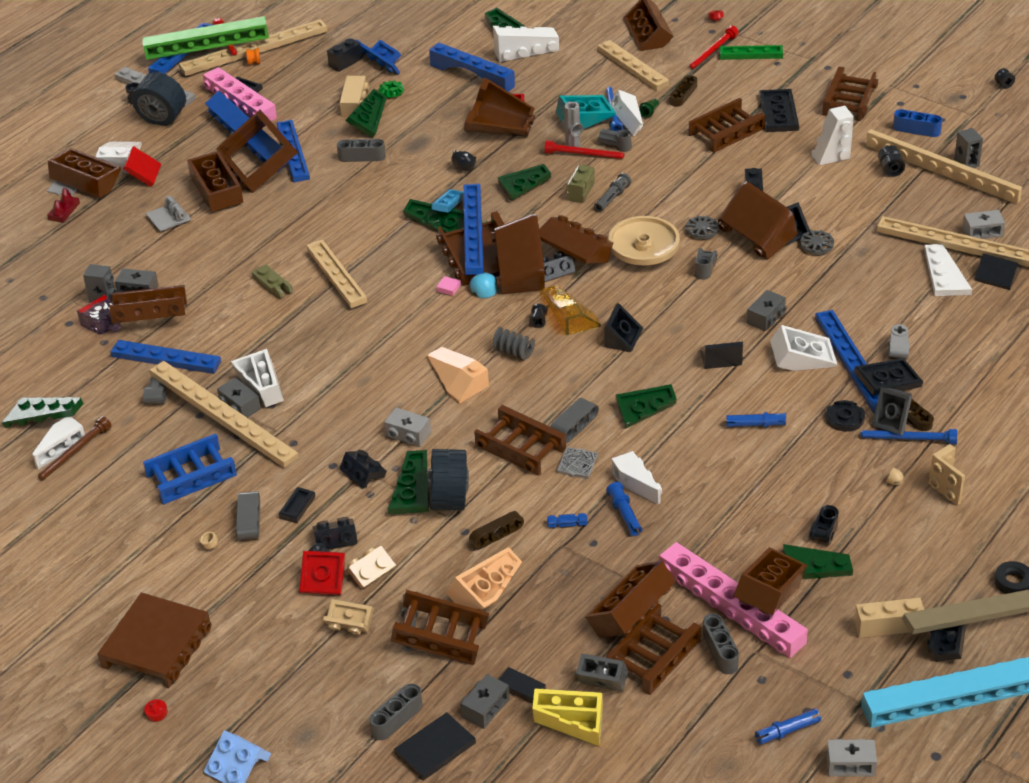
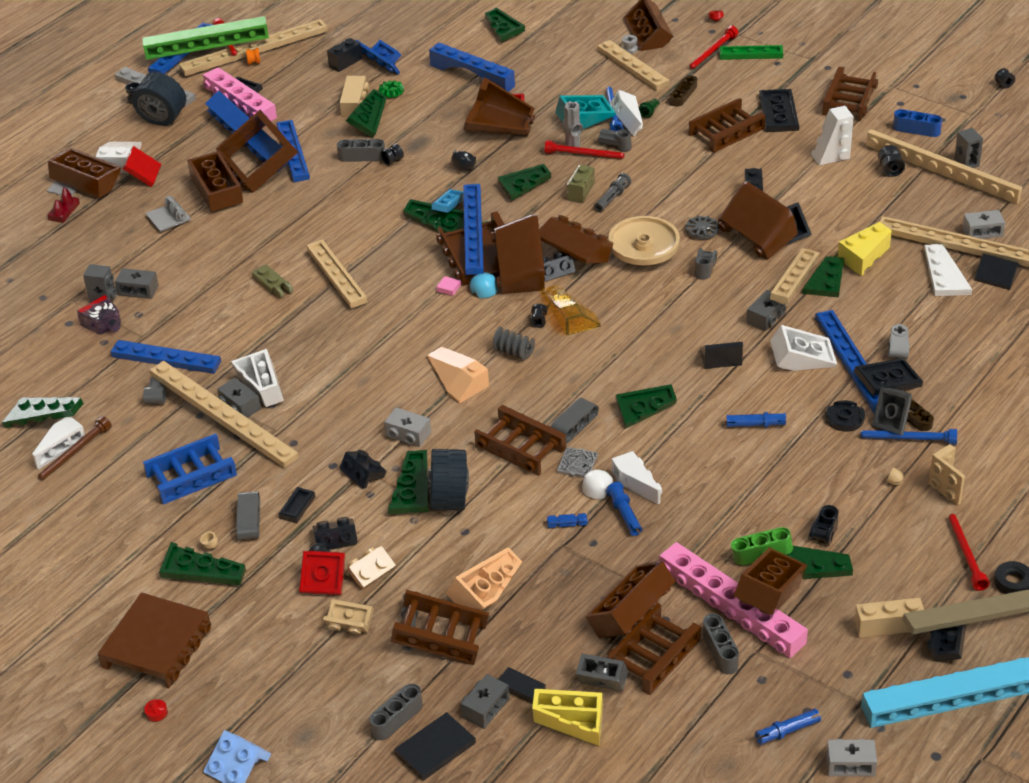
(148, 304): reddish brown fence -> none
(194, 566): none -> dark green wing
(393, 153): none -> black wheel
(485, 535): dark brown beam -> none
(523, 42): white wedge -> none
(595, 484): none -> white hair
(621, 330): black slope -> none
(630, 43): none -> light grey wheel
(751, 547): none -> bright green beam
(794, 276): none -> tan plate
(817, 242): dark grey wheel -> none
(826, 278): none -> dark green wing
(865, 247): none -> light yellow wedge
(978, 579): none -> red piece

